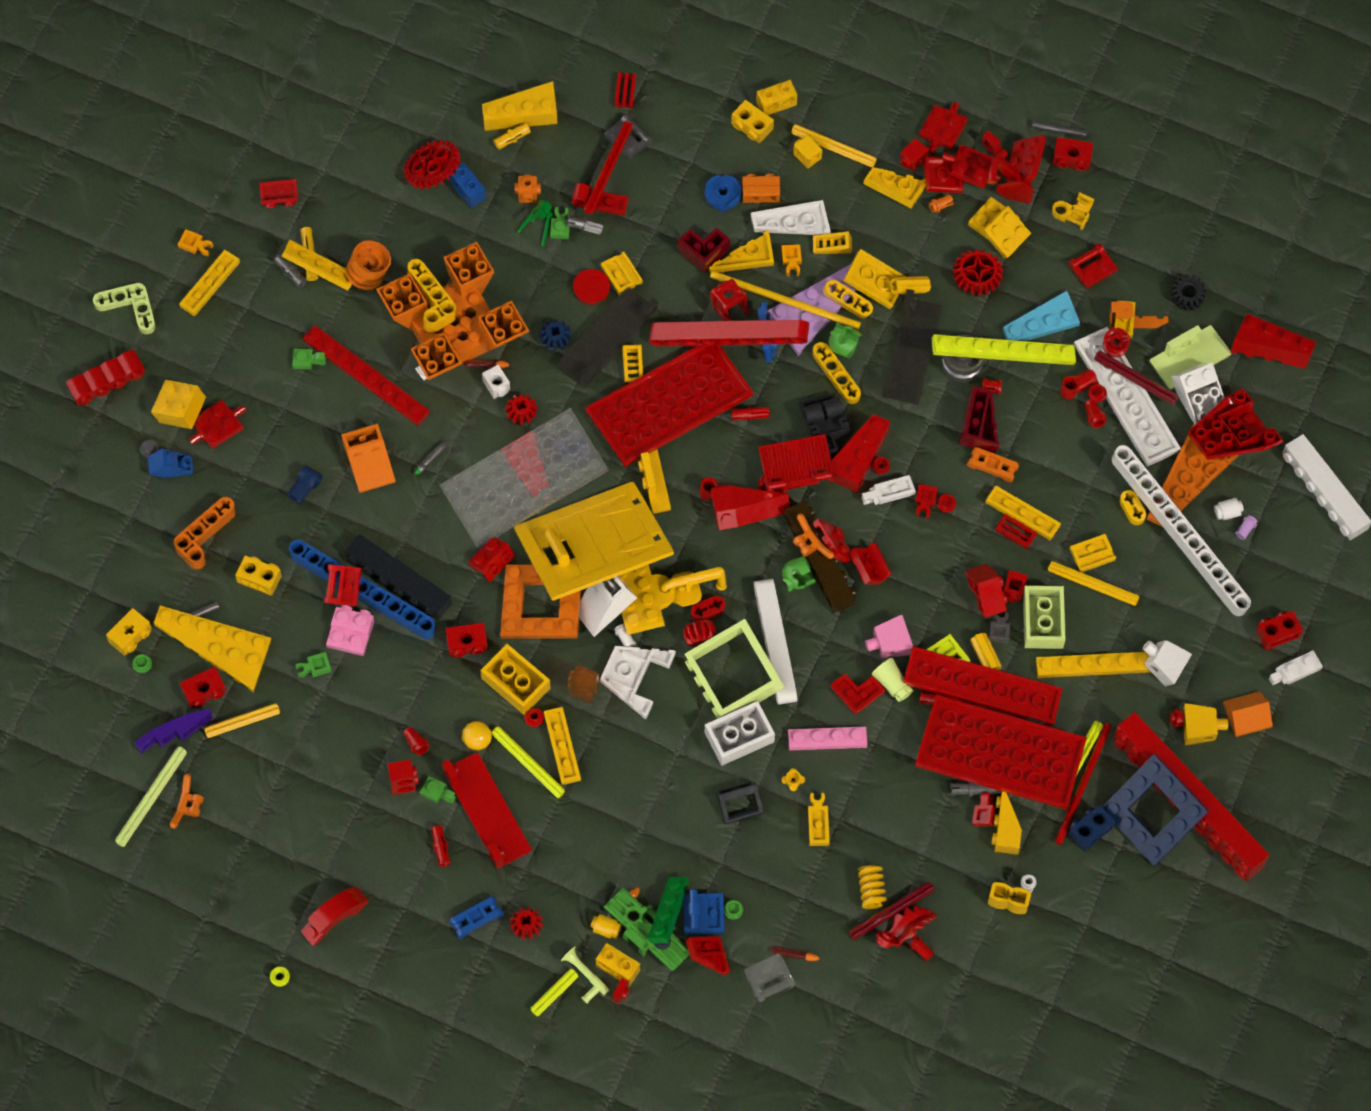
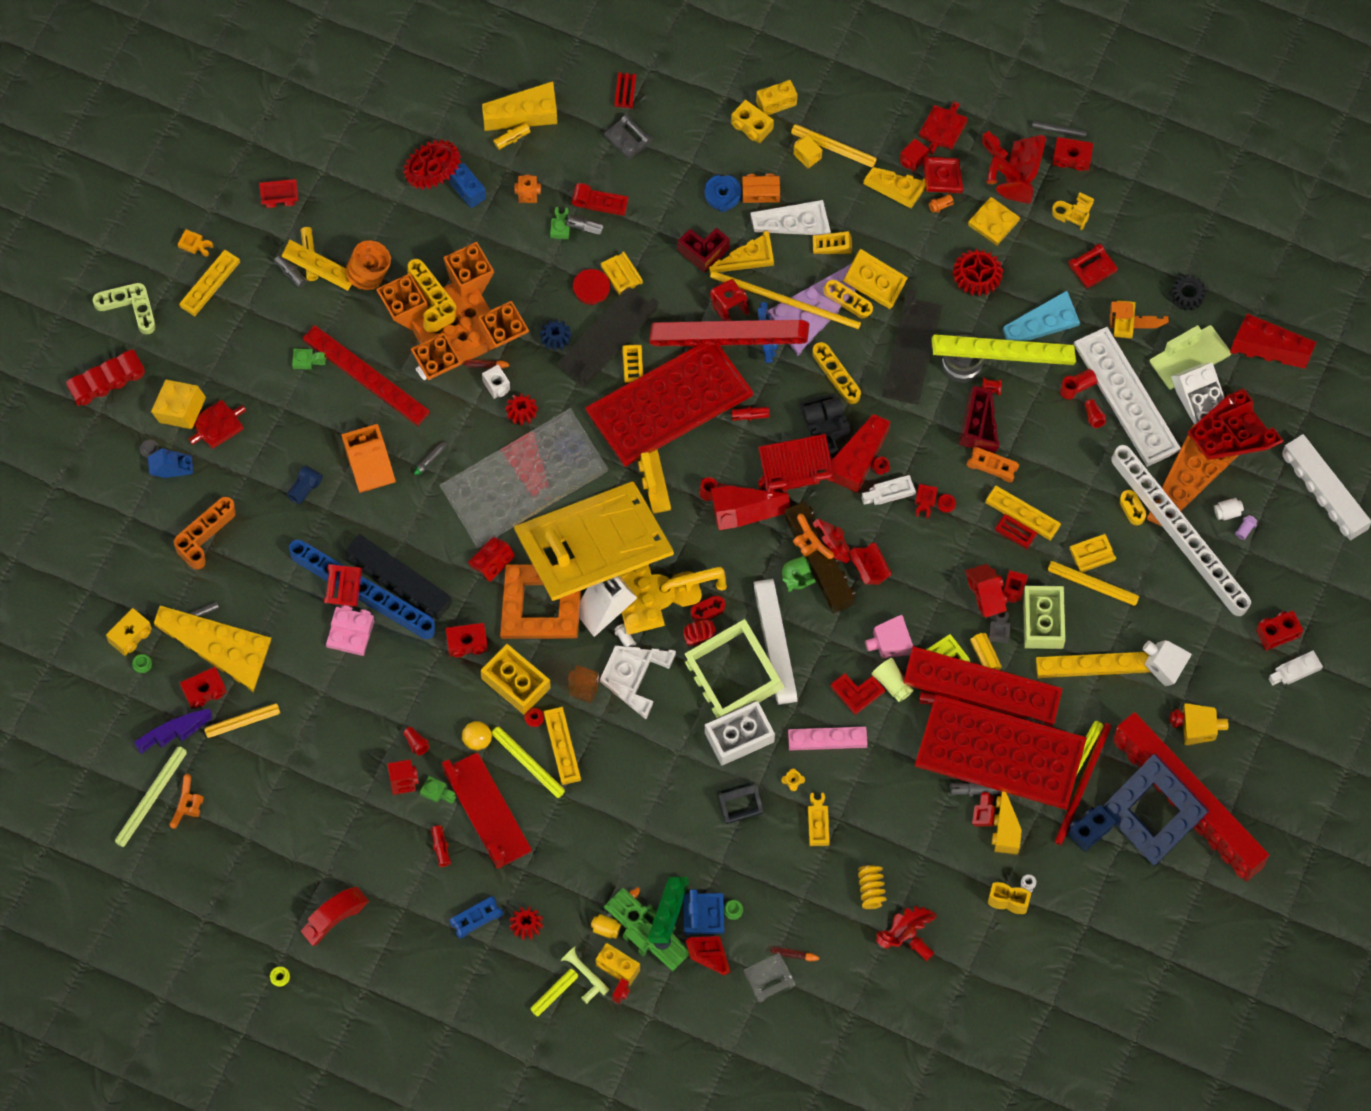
(256, 579): yellow brick -> none
(316, 665): bright green plate -> none
(541, 211): green plant -> none
(608, 167): red axle -> none
(792, 257): light orange plate -> none
(843, 340): bright green helmet -> none
(891, 910): dark red axle -> none
(920, 284): yellow axle -> none
(970, 166): red plate -> none
(1006, 232): yellow plate -> none
(1097, 393): red plate -> none
(1120, 336): red wheel -> none
(1136, 377): dark red axle -> none
(1248, 713): orange slope -> none

